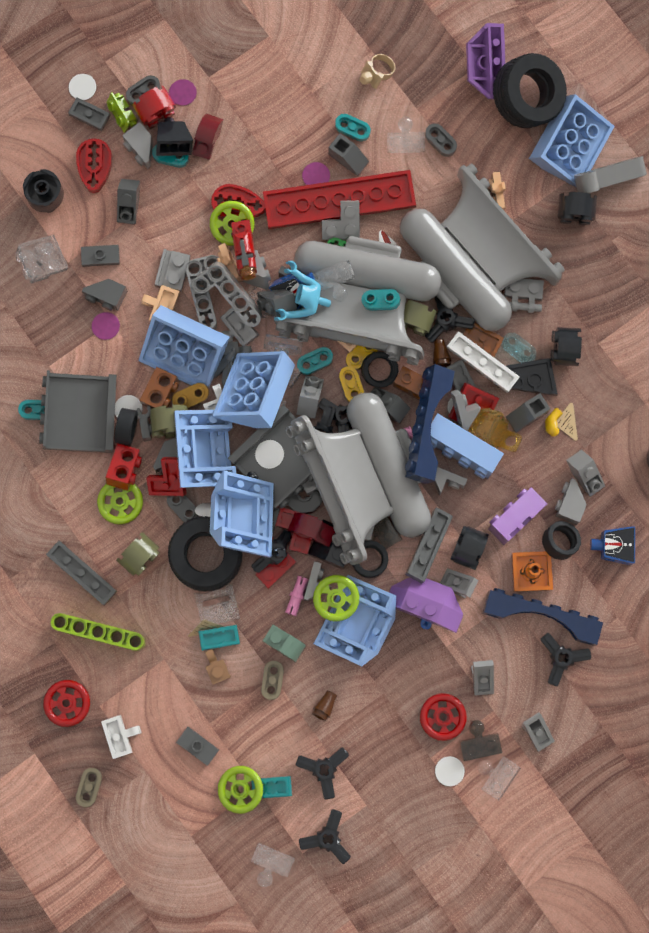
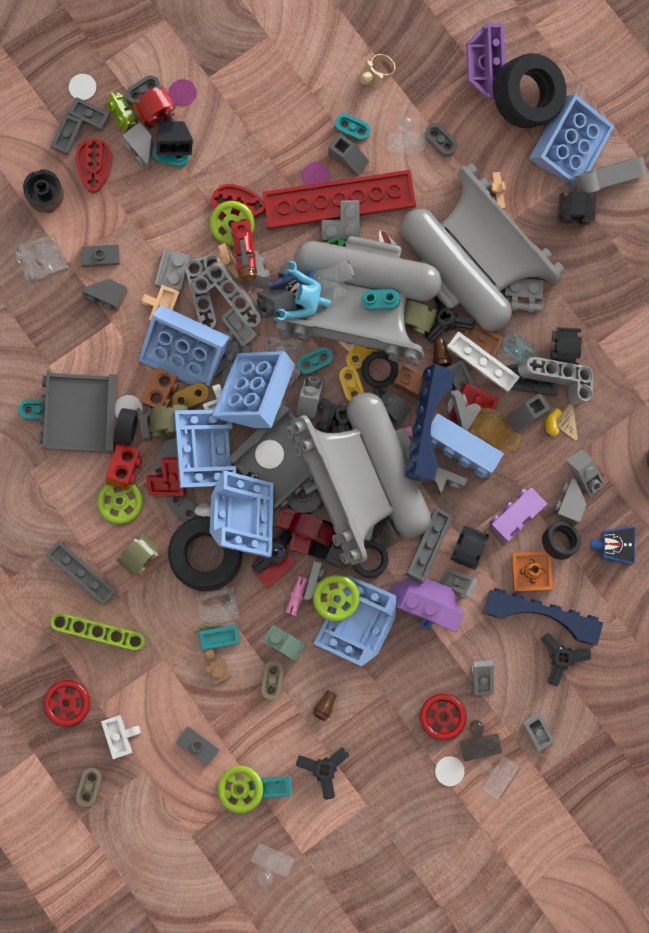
(67, 134): none -> dark grey plate
(105, 325): flat silver sticker -> none
(128, 201): dark grey slope -> none
(206, 135): dark red brick -> none
(331, 828): black bush -> none
(572, 379): none -> light grey beam

